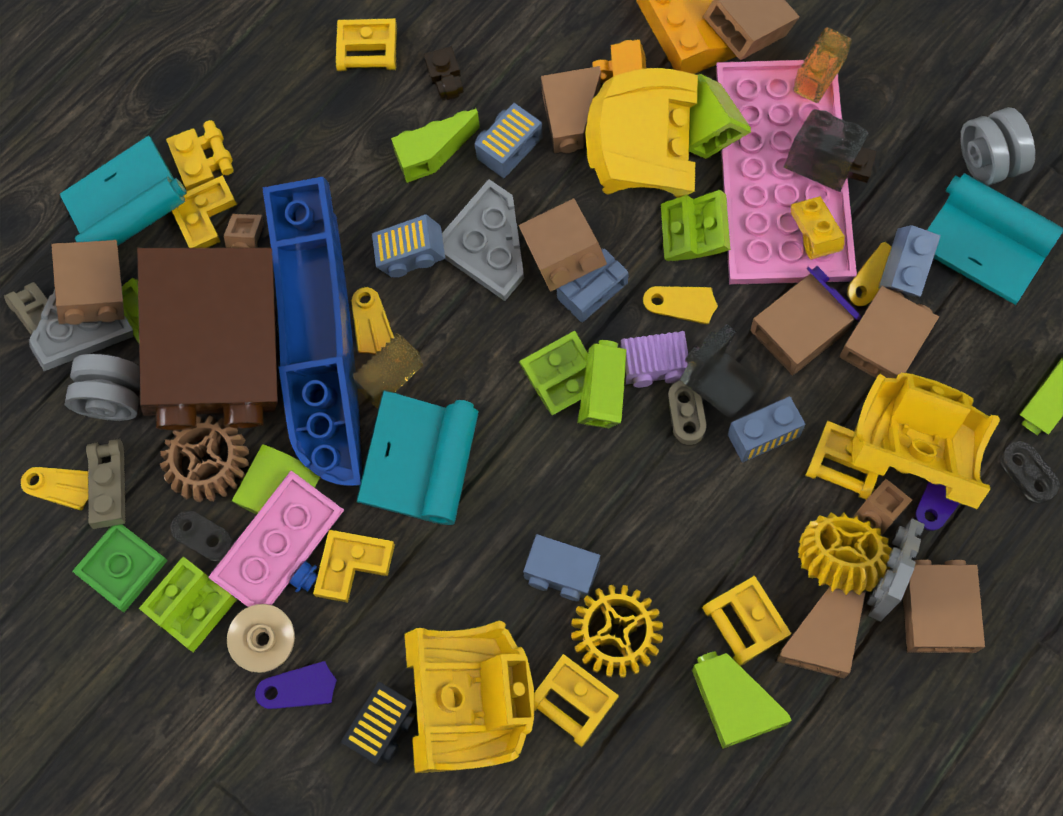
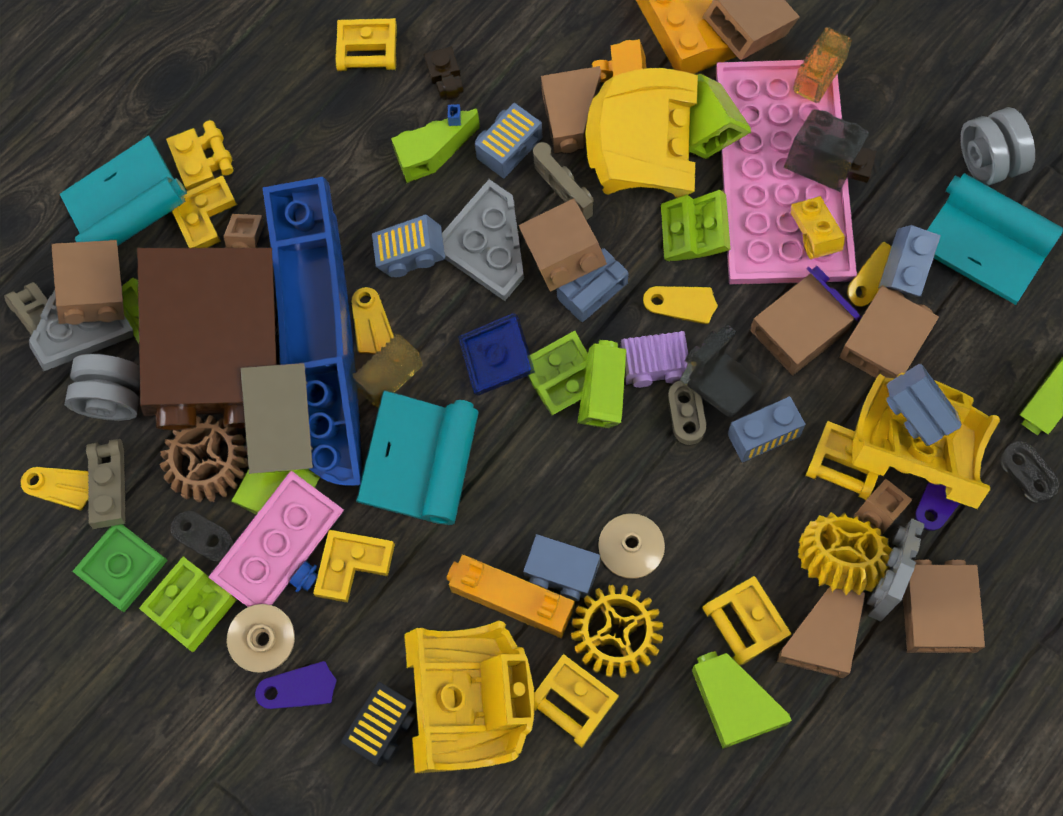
(276, 418): none -> dark tan window
(454, 115): none -> blue piece
(496, 354): none -> clear blue tile
(510, 595): none -> light orange brick
(561, 179): none -> dark tan plate
(627, 561): none -> tan dish
(923, 405): none -> sand blue brick

